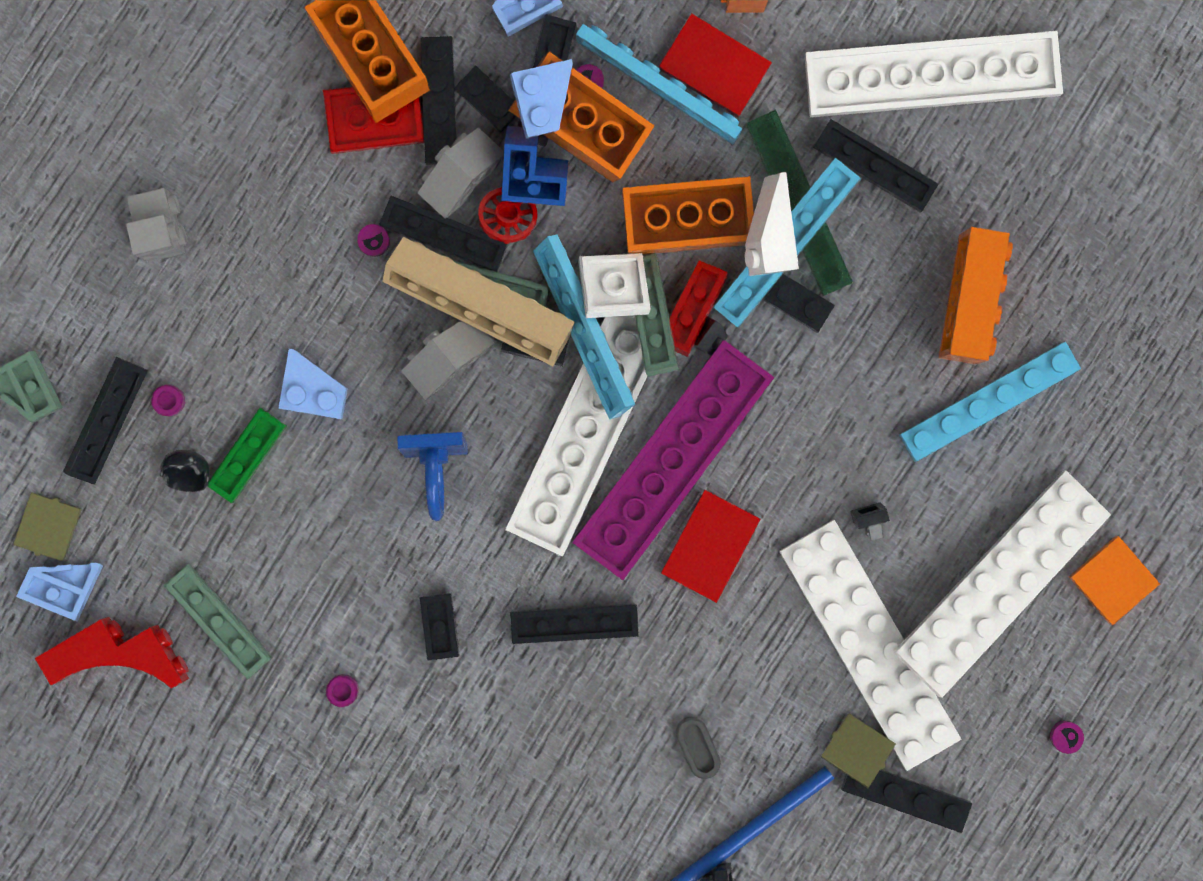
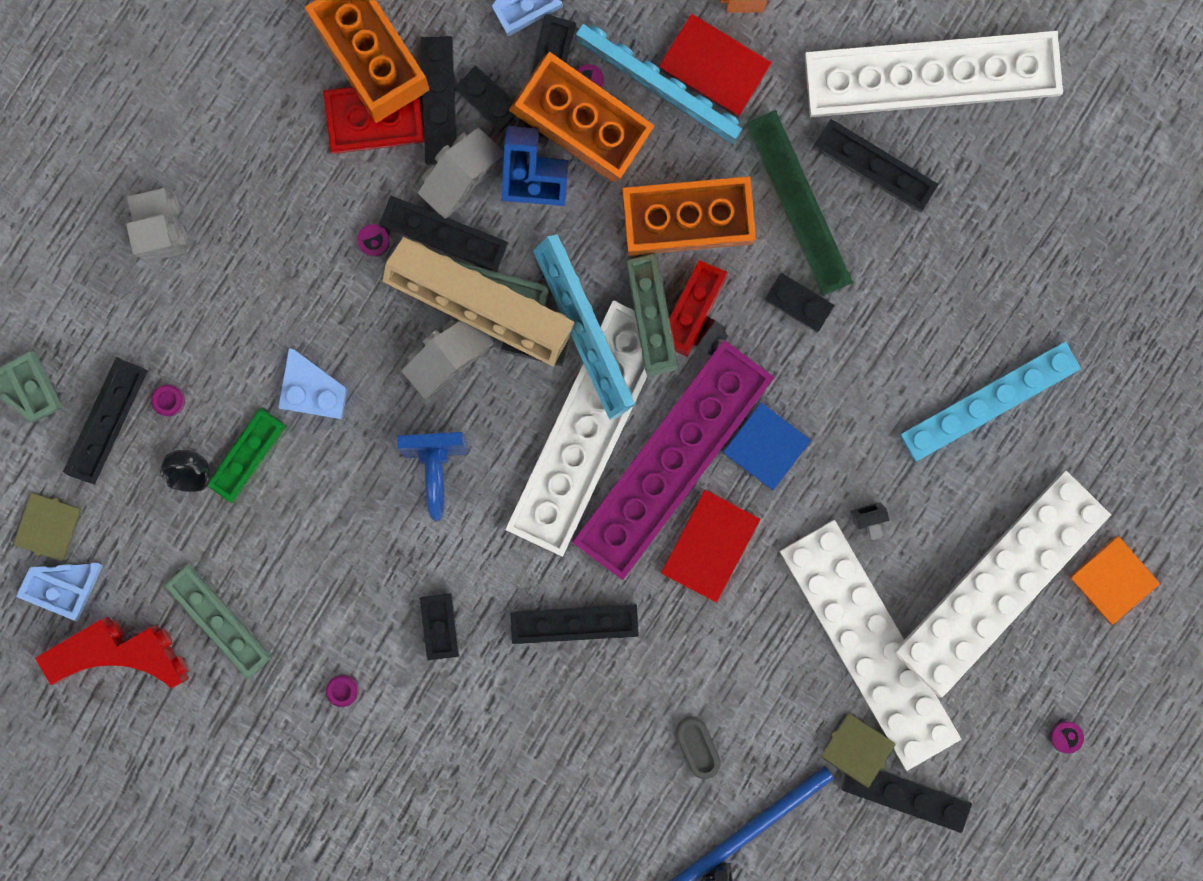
(507, 216): red wheel -> none
(541, 96): light blue wing -> none
(614, 285): white tile -> none
(766, 446): none -> blue tile
(771, 234): white slope -> none
(807, 219): medium azure plate -> none
(975, 296): orange brick -> none

